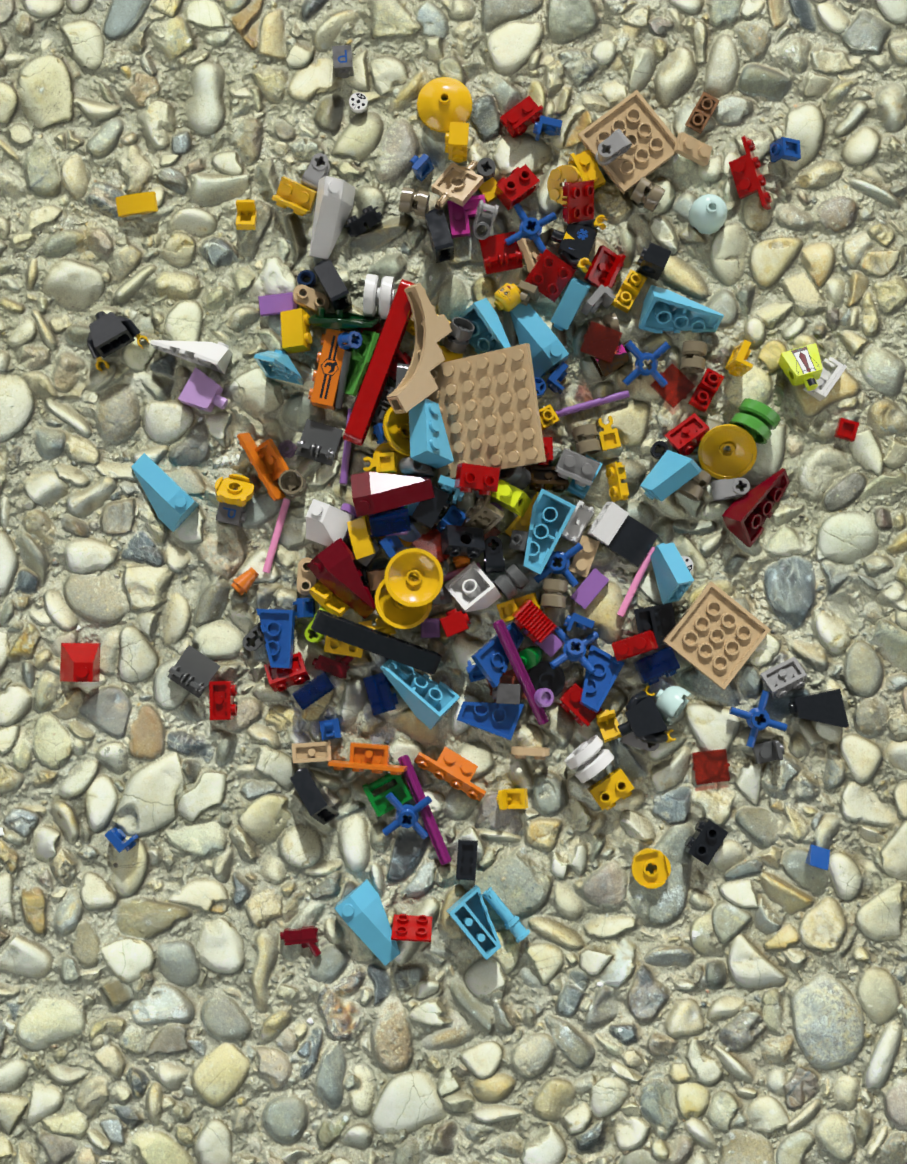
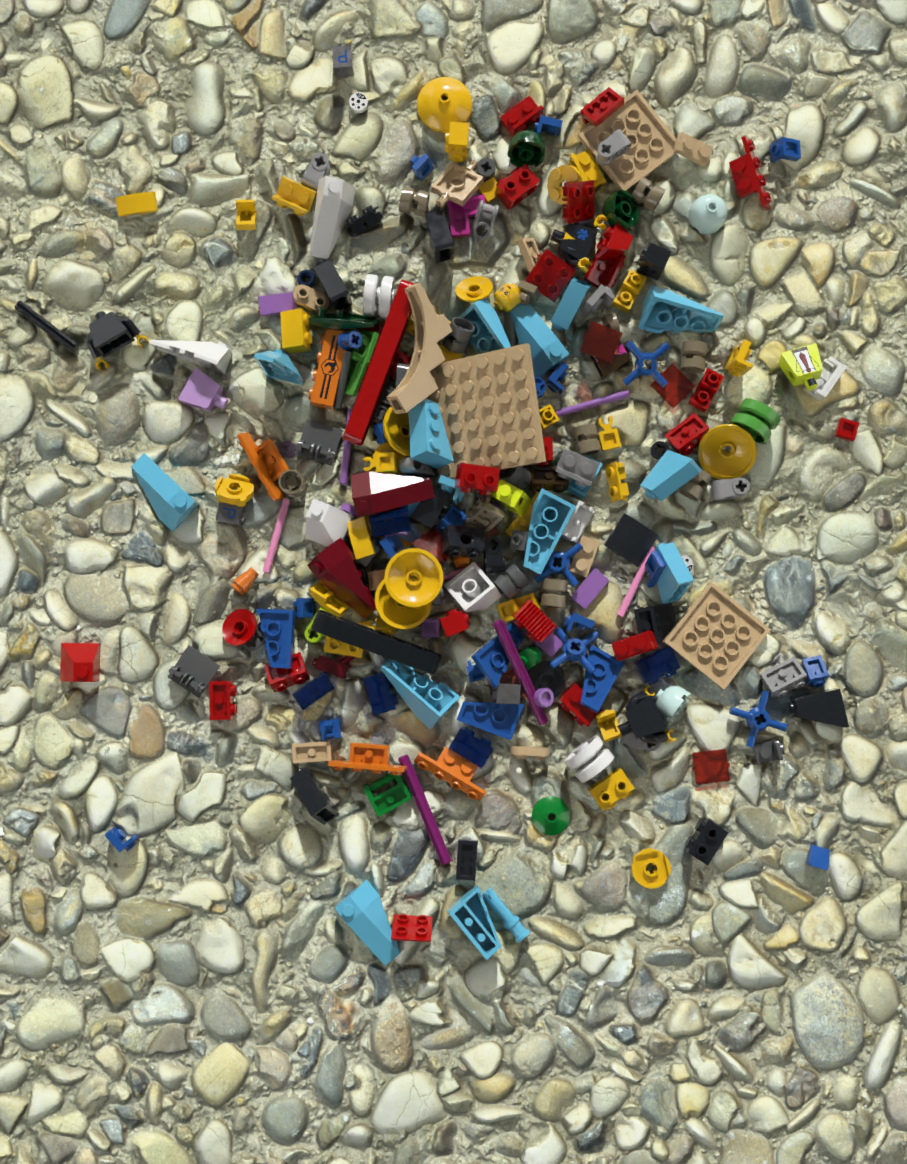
(46, 326): none -> black axle
(233, 626): none -> red dish
(305, 576): tan plate -> none
(306, 936): dark red piece -> none
(405, 821): blue bar -> none
(471, 747): none -> clear blue brick
(474, 289): none -> yellow dish
(499, 256): red hinge -> none
(512, 798): yellow bracket -> none
(526, 148): none -> dark green cylinder
(532, 223): blue bar -> none
(550, 805): none -> green dish
(602, 107): none -> red bracket
(607, 523): white hinge -> none
(614, 242): none -> red slope
(620, 210): none -> dark green cylinder
(655, 567): none -> blue tile
(702, 112): medium nougat slope -> none
(750, 511): dark red wedge -> none
(815, 670): none -> bracket

